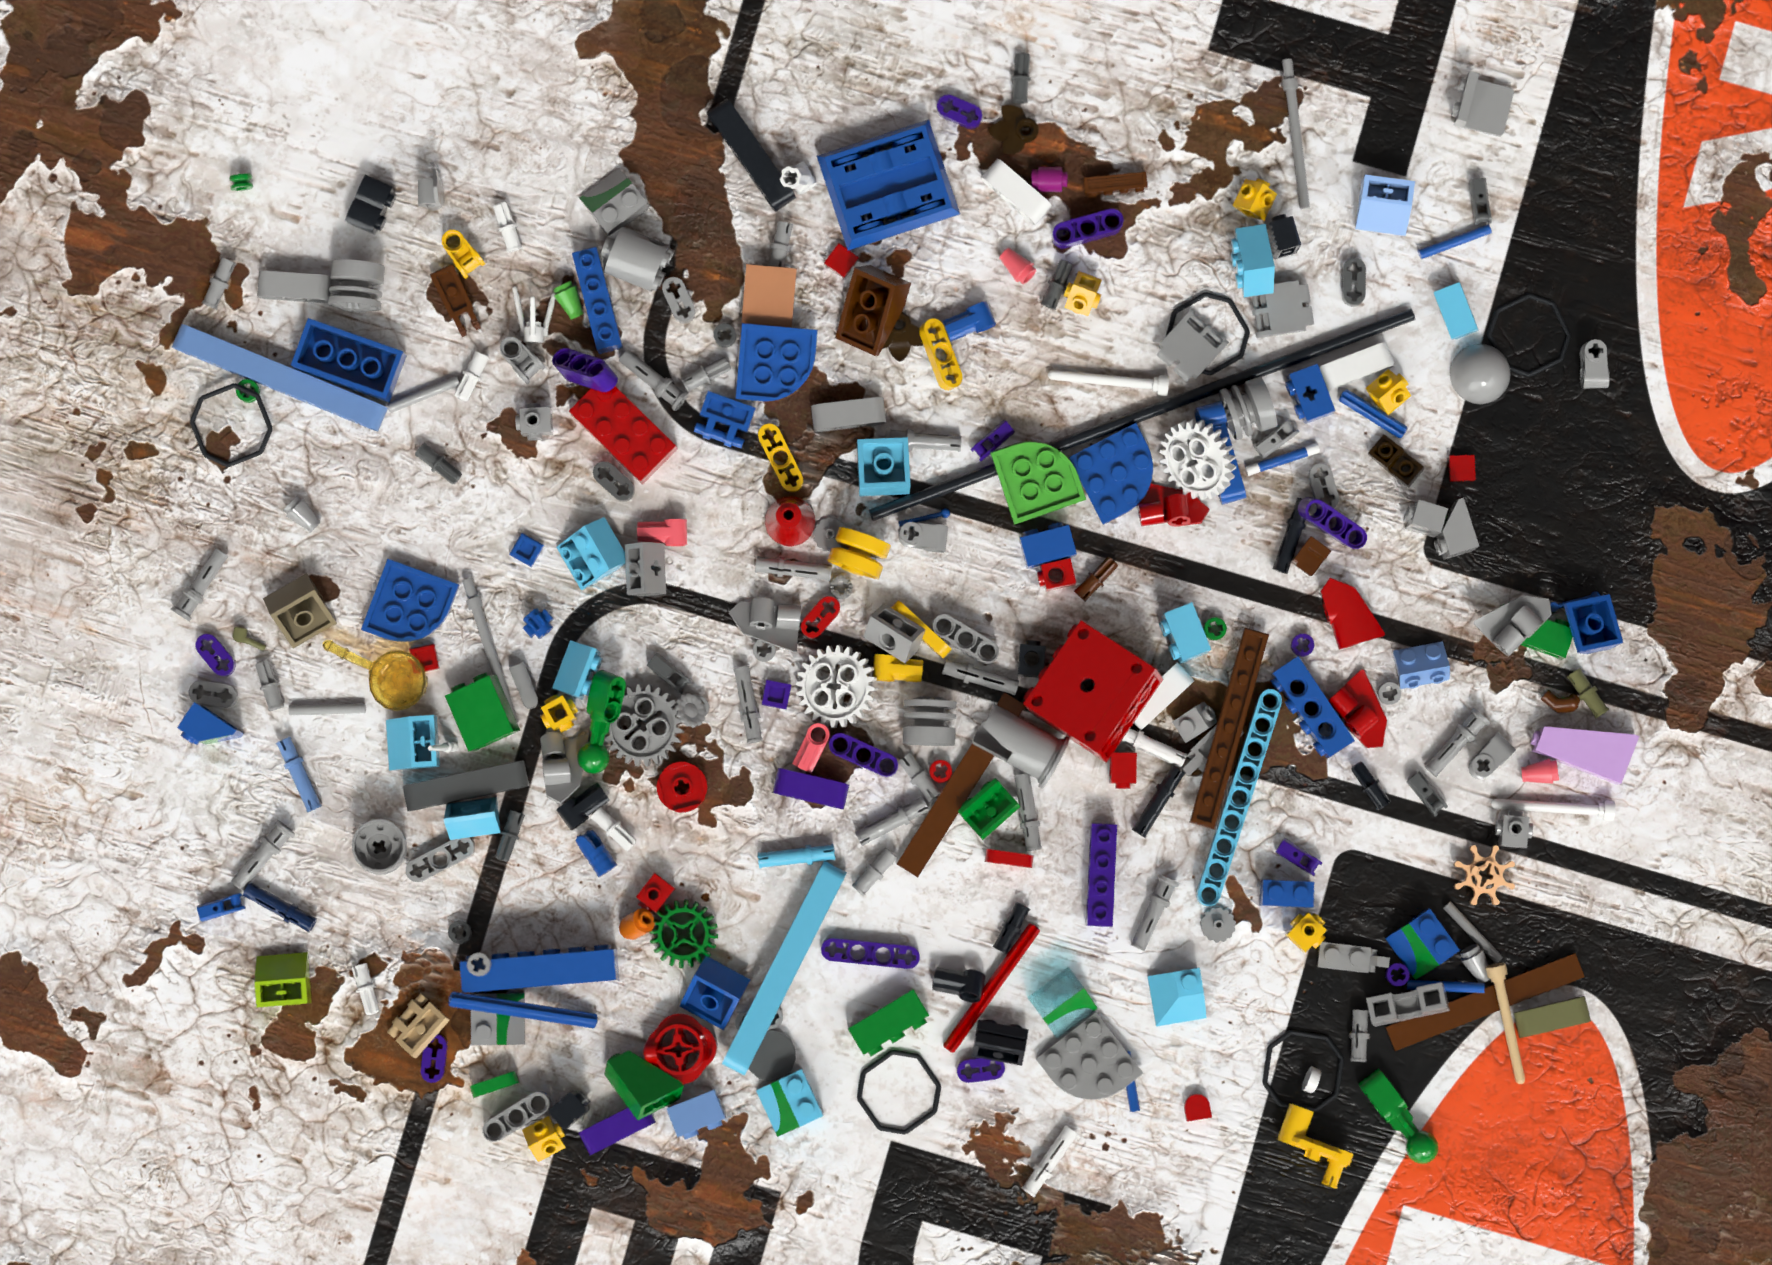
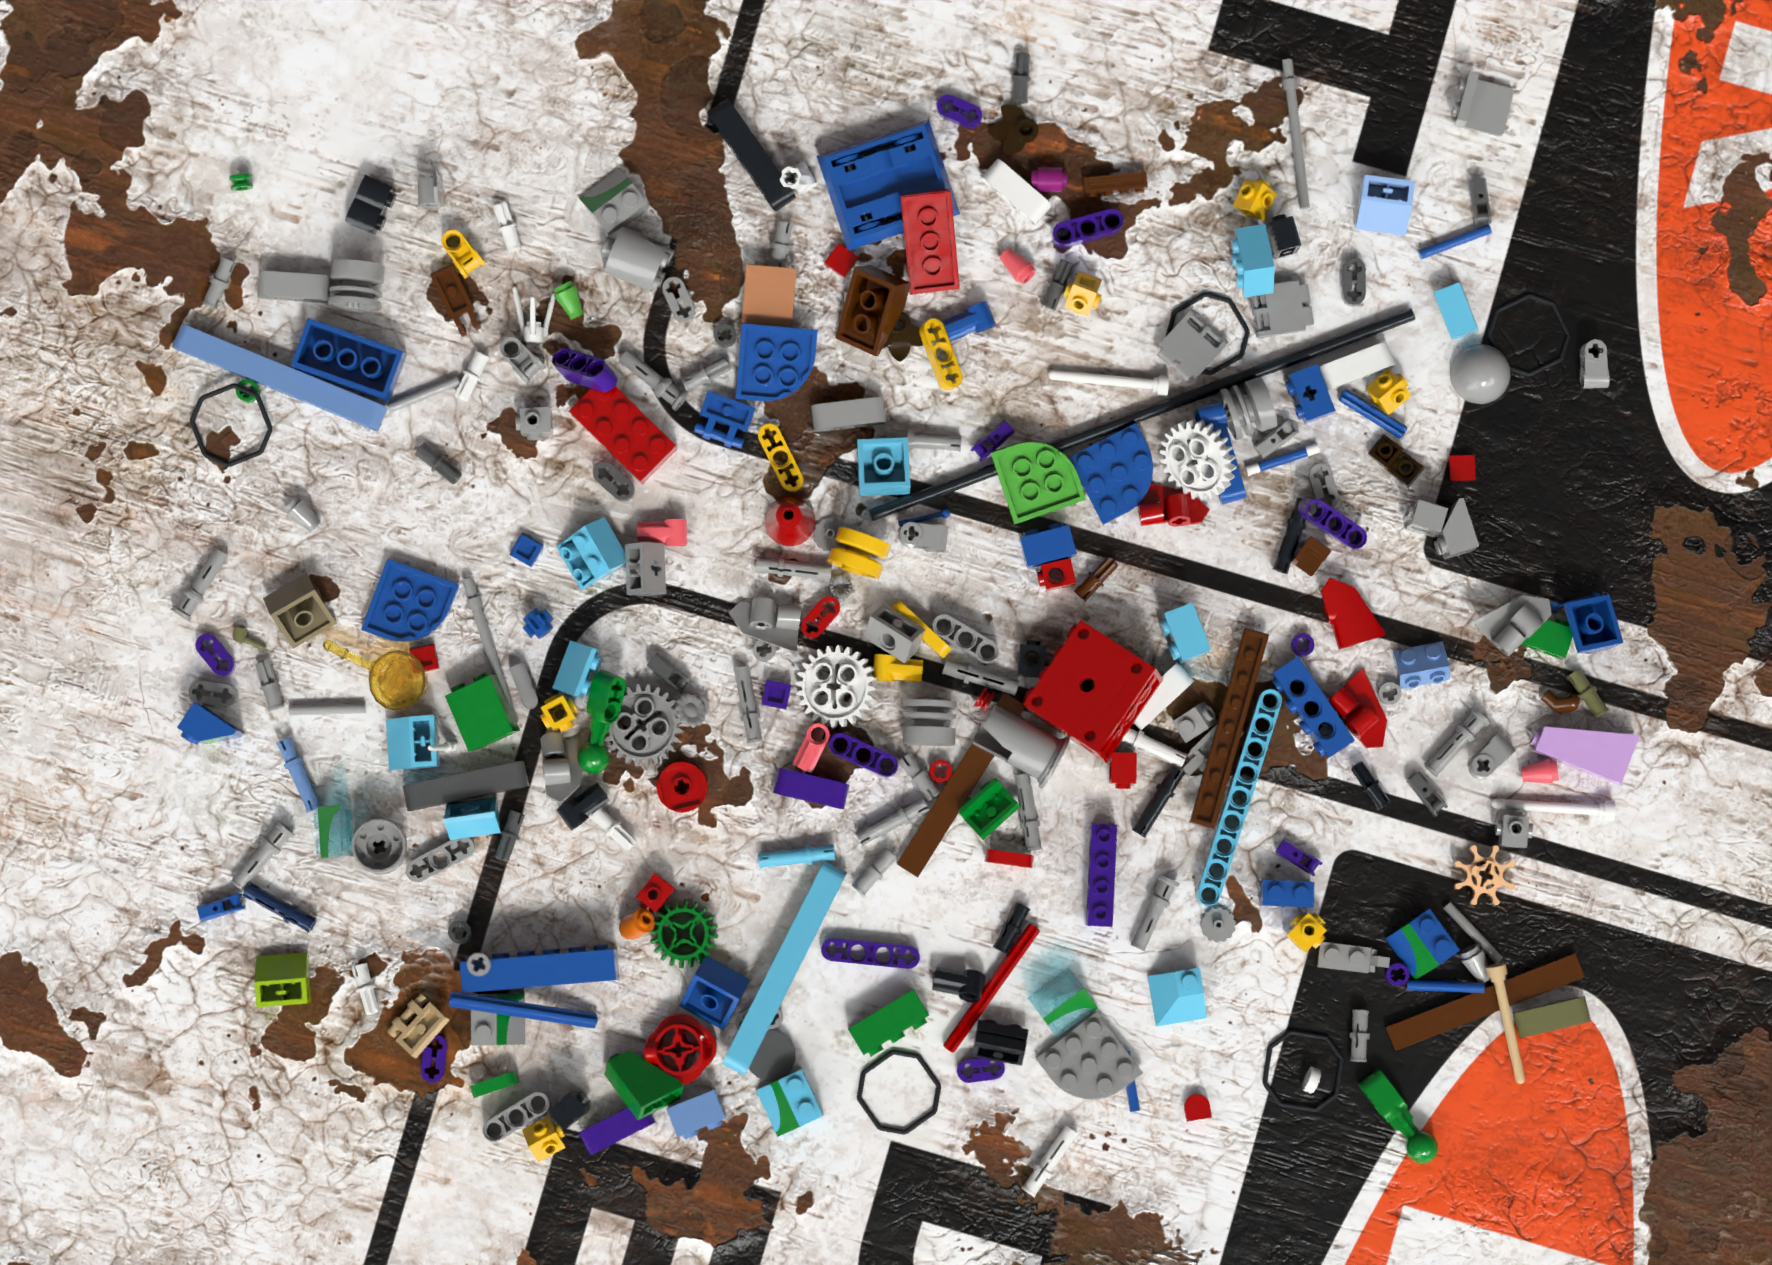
(334, 831): none -> clear light blue slope
(595, 853): blue hinge -> none
(597, 300): blue brick -> none
(929, 241): none -> red tile
(984, 699): none -> red bush
(1211, 636): green bush -> none
(1294, 1133): yellow piece -> none
(1410, 1005): light grey arch -> none

